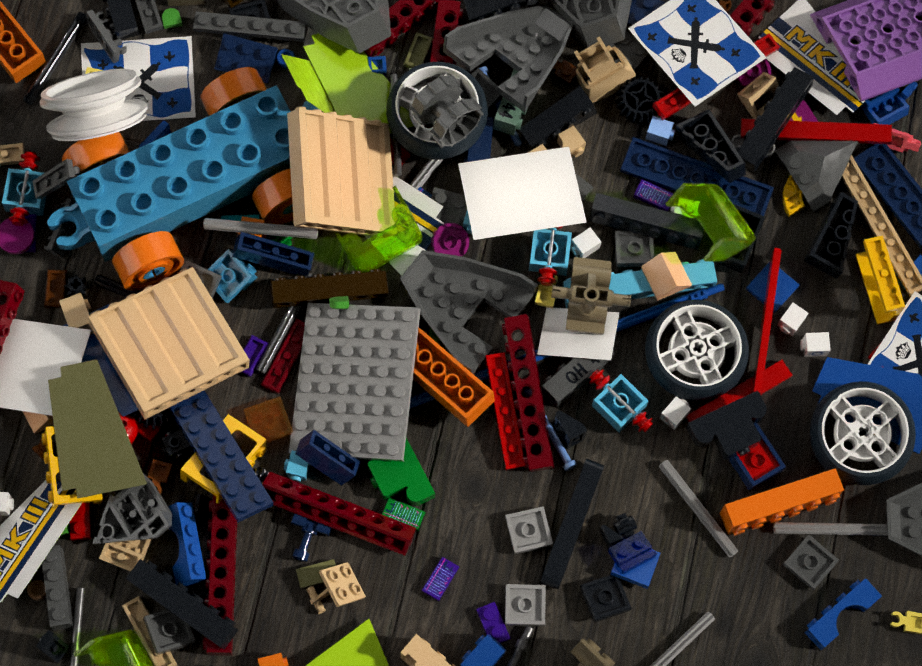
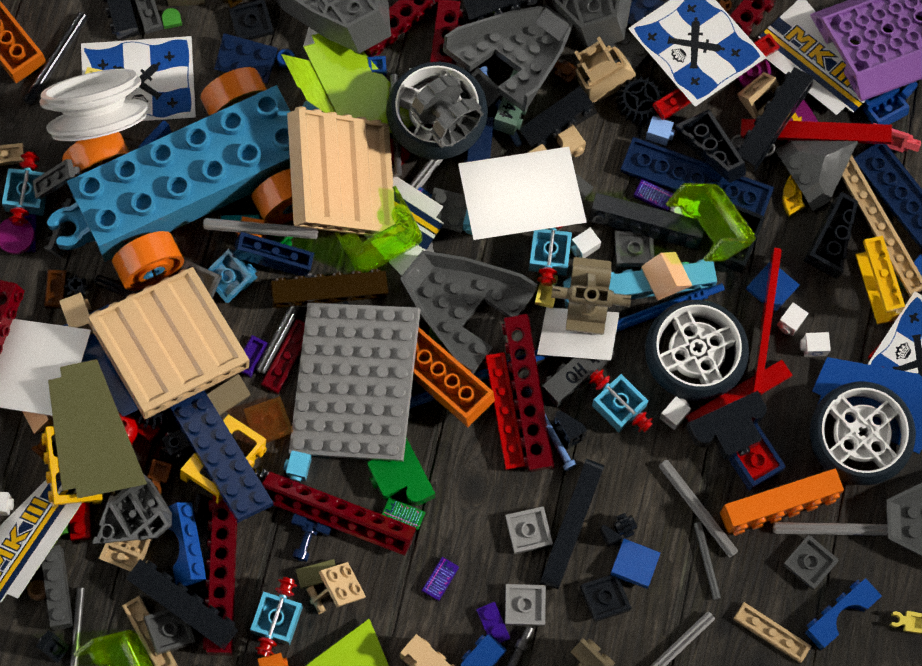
(104, 35): dark grey plate -> none
(227, 393): none -> dark tan slope
(249, 26): dark grey plate -> none
(276, 618): none -> medium azure brick
(327, 457): dark blue brick -> none
(340, 302): bright green tile -> none
(418, 50): olive tile -> none
(450, 239): magenta tile -> none
(632, 552): clear blue plate -> none
(707, 561): none -> dark grey bar
(772, 632): none -> tan tile

